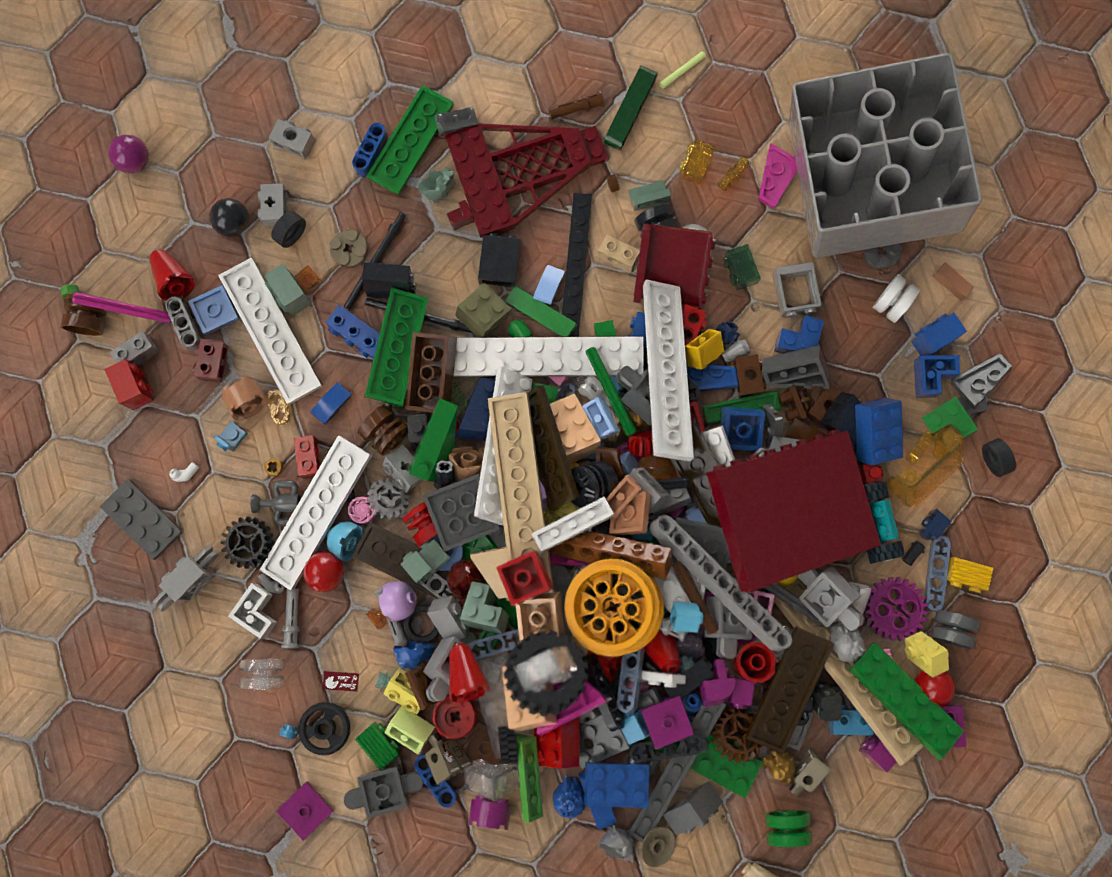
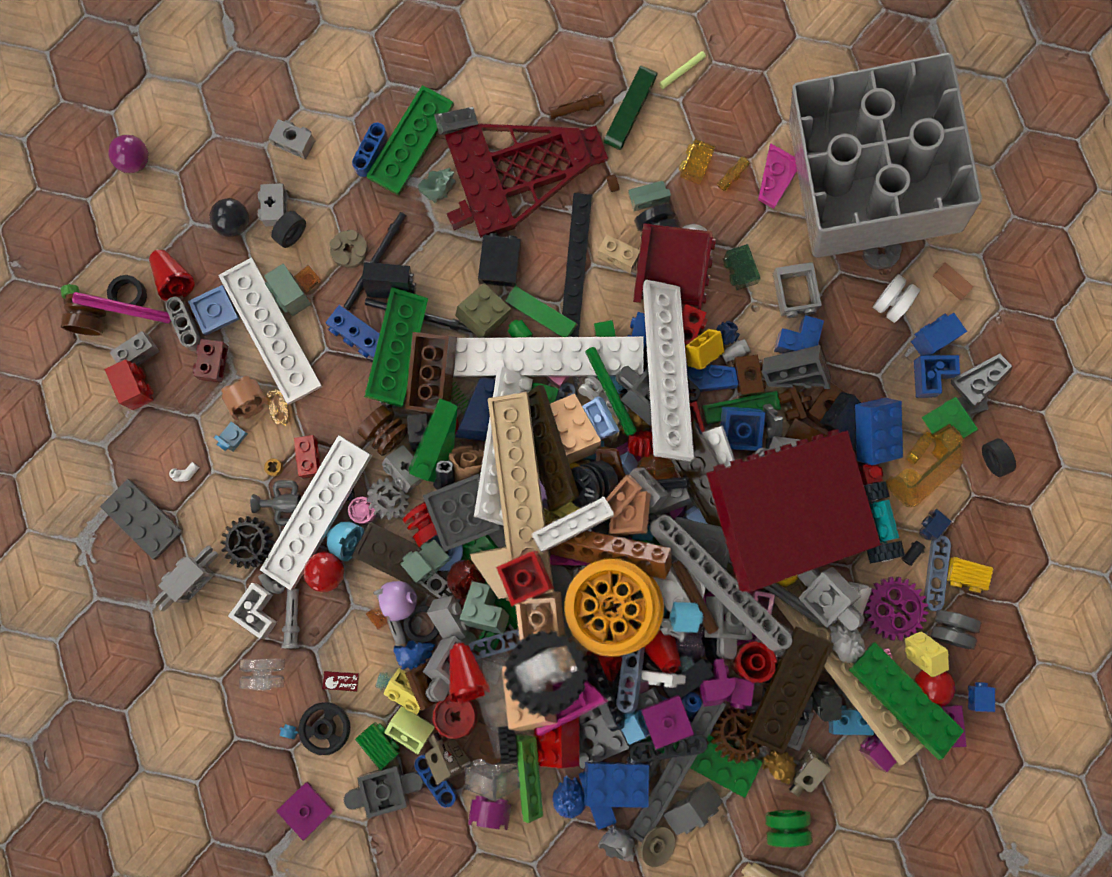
(120, 281): none -> black tyre
(330, 403): blue slope -> none
(548, 284): light blue slope -> none
(981, 697): none -> blue brick

